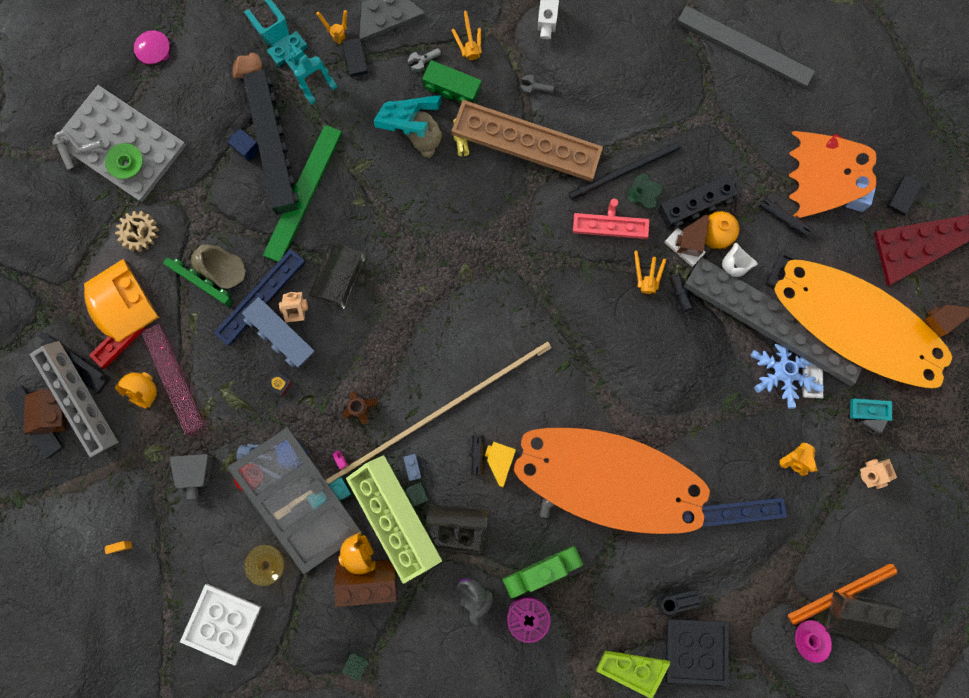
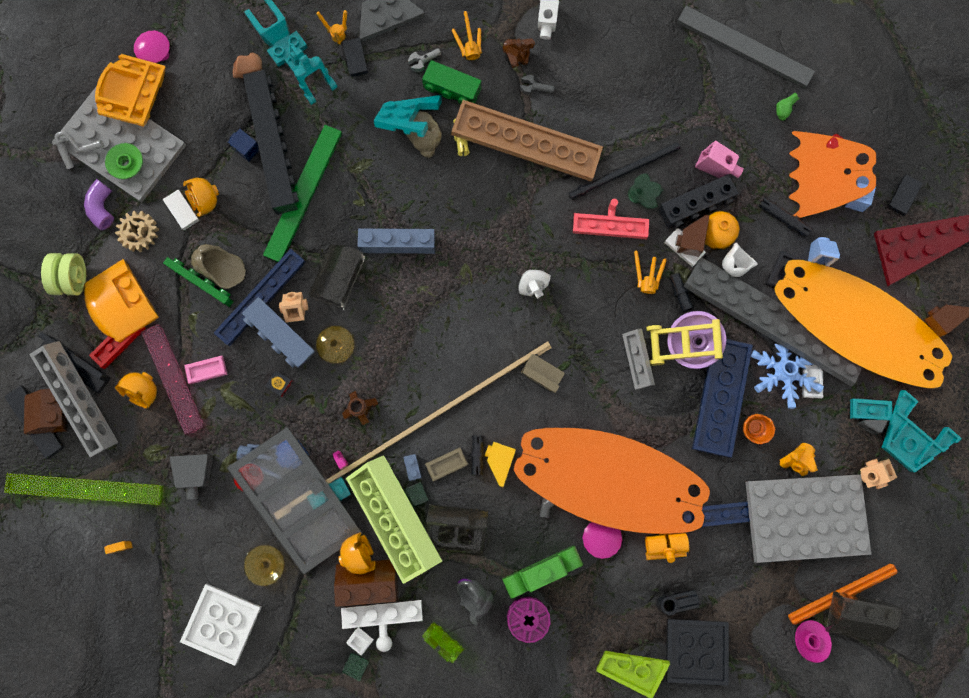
(63, 274): none -> yellowish green wheel
(83, 489): none -> clear neon green tile
(95, 205): none -> medium lavender cylinder
(129, 89): none -> light orange slope
(181, 210): none -> white tile
(201, 195): none -> light orange cylinder
(205, 370): none -> bright pink tile
(341, 351): none -> clear yellow dish
(359, 641): none -> white tile
(382, 615): none -> white plate
(396, 241): none -> sand blue brick
(437, 636): none -> clear neon green hinge
(446, 464): none -> dark tan tile
(518, 50): none -> reddish brown rock
(533, 283): none -> white piece
(543, 373): none -> dark tan panel
(601, 540): none -> dark pink dish
(638, 359): none -> light grey plate
(657, 329): none -> light yellow piece
(667, 546): none -> light orange pin
(675, 339): none -> lavender dish
(719, 161): none -> bright pink torso
(722, 400): none -> dark blue plate
(758, 429): none -> orange hair
(784, 106): none -> bright green animal
(807, 518): none -> light grey plate
(823, 251): none -> light blue slope
(908, 442): none -> teal wing

